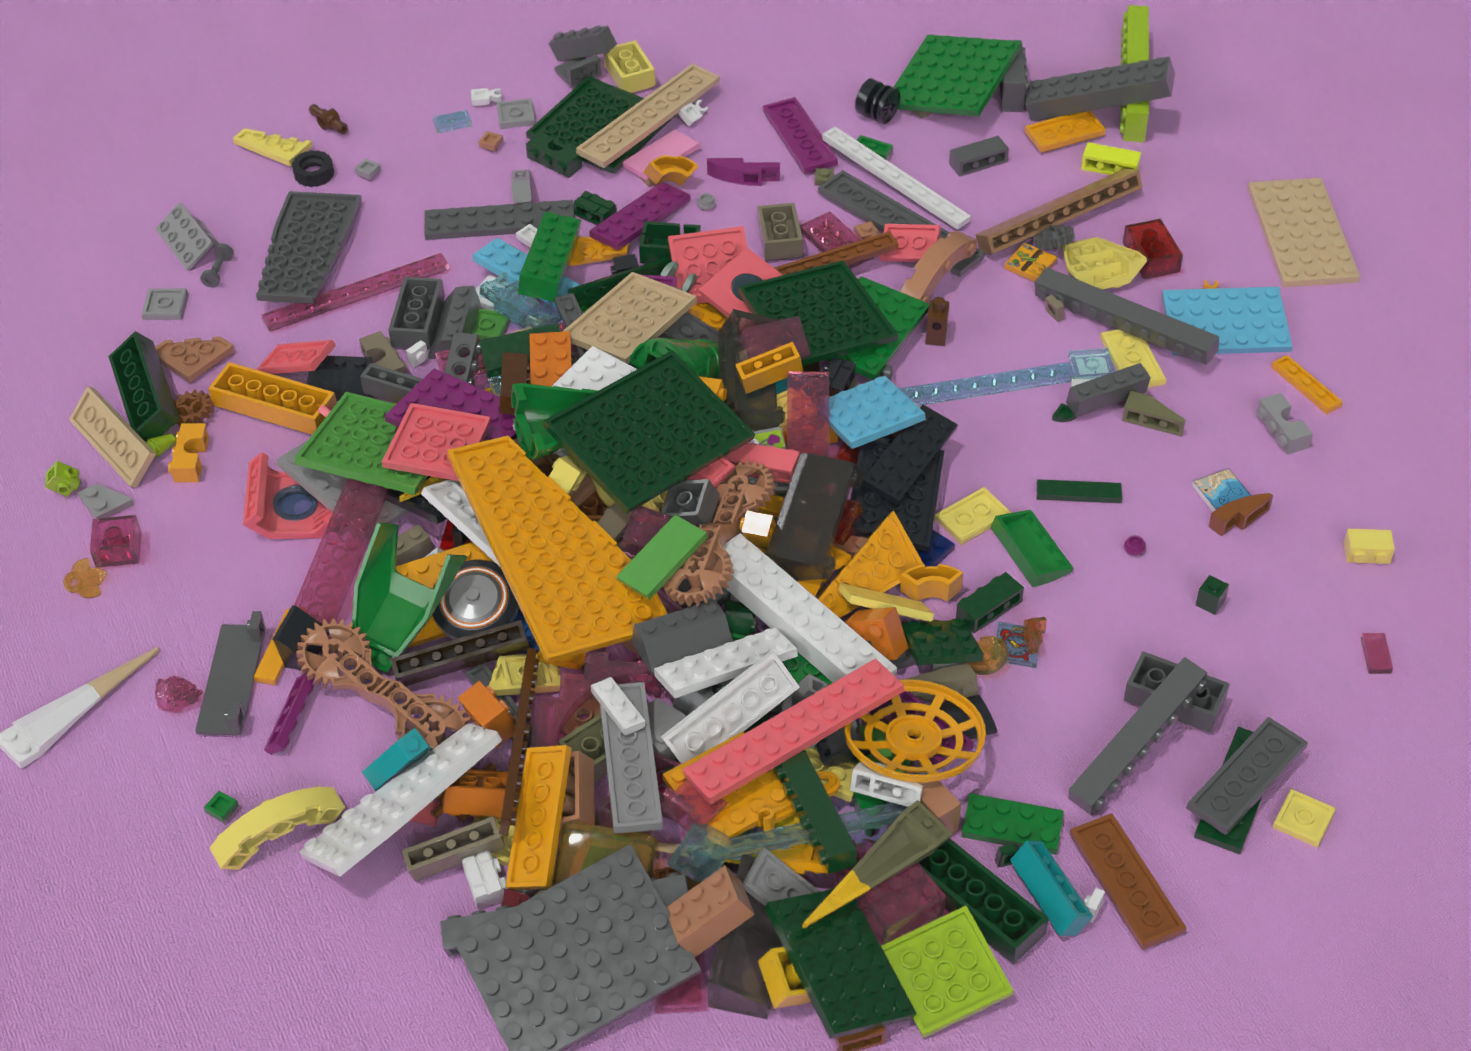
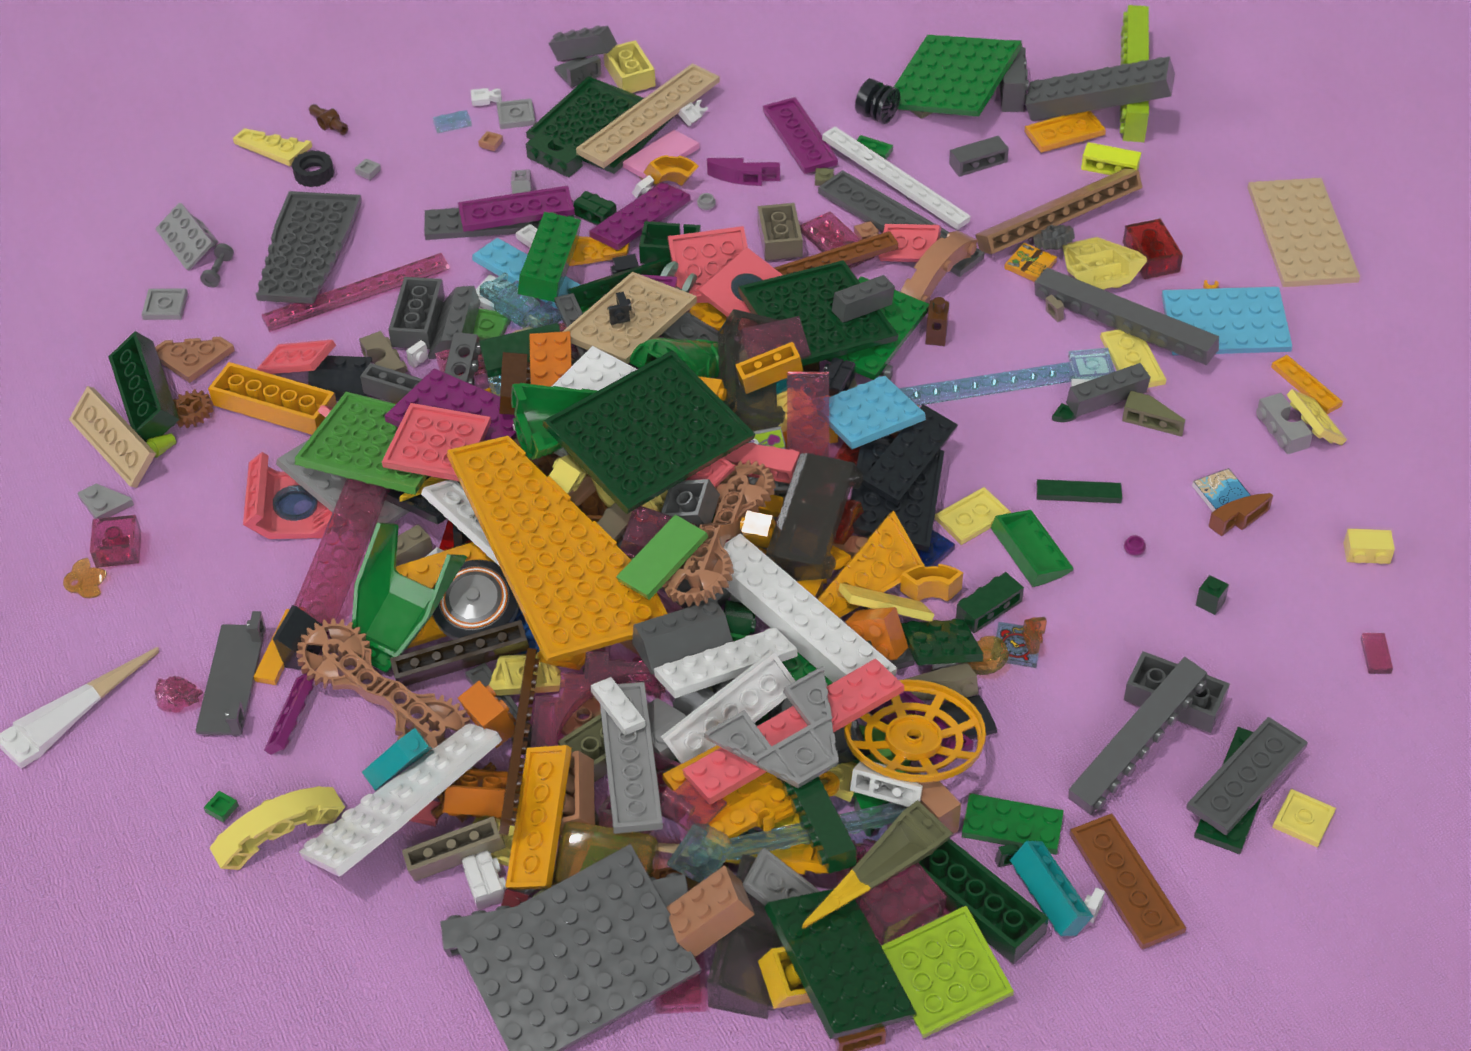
(62, 478): lime brick -> none
(186, 461): light orange arch -> none
(514, 208): none -> magenta plate
(620, 312): none -> black bracket
(643, 186): none -> white plate
(801, 754): none -> light grey wing
(863, 298): none -> dark grey brick
(1316, 417): none -> light yellow plate

